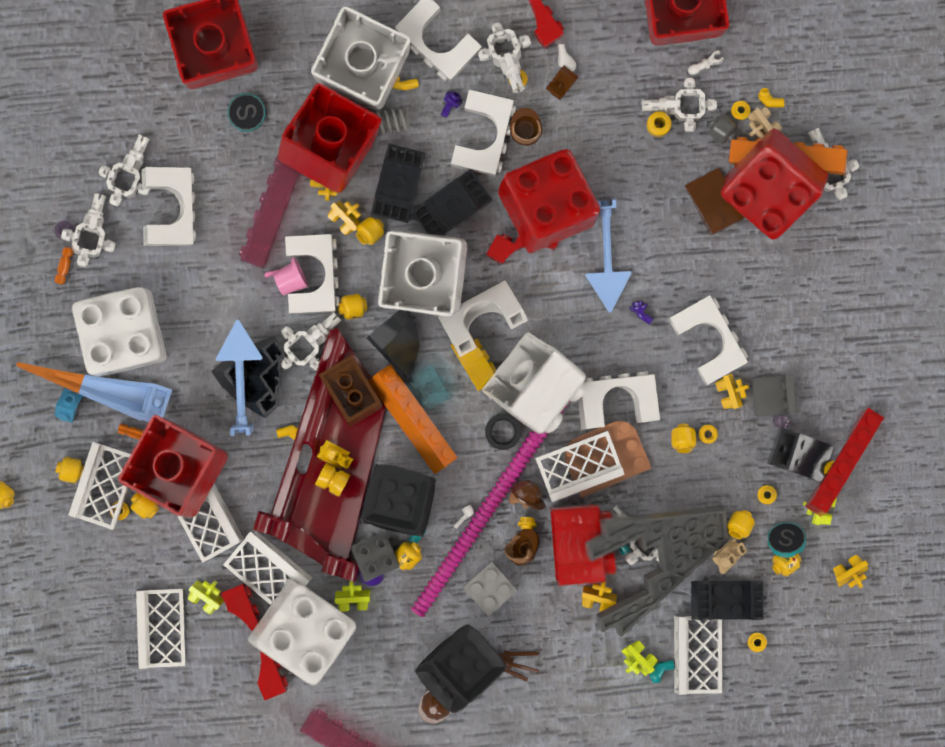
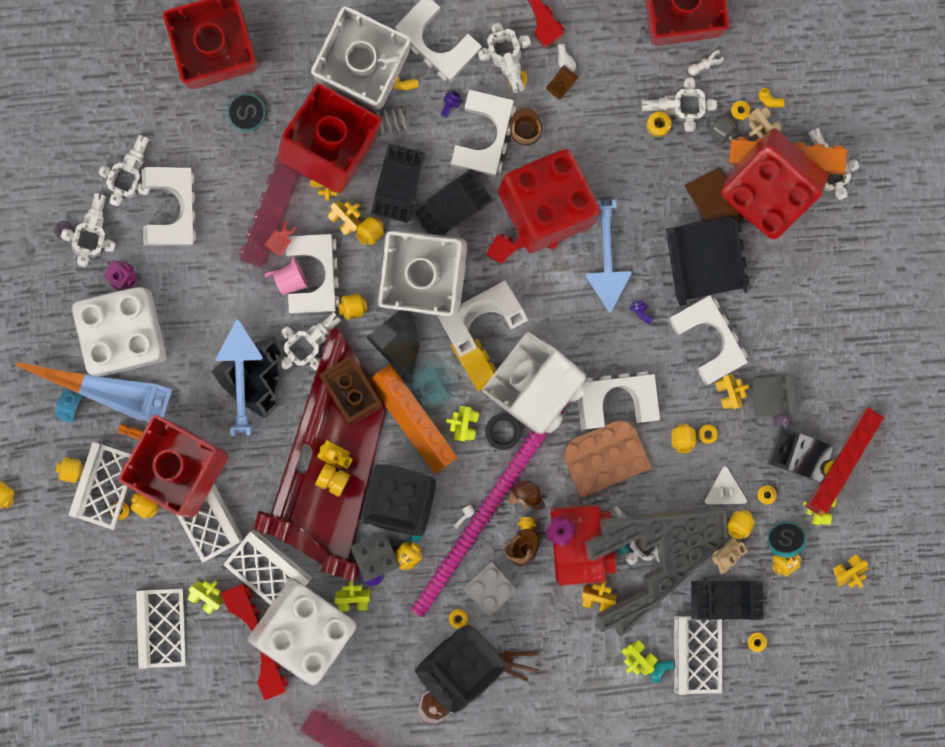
(63, 266): orange axle -> none
(121, 275): none -> magenta brick
(278, 240): none -> red plate
(290, 431): yellow arm -> none
(452, 618): none -> yellow plate
(460, 422): none -> neon yellow hips
(552, 530): none -> magenta brick
(584, 482): white fence -> none
(707, 258): none -> black panel
(725, 490): none -> white piece

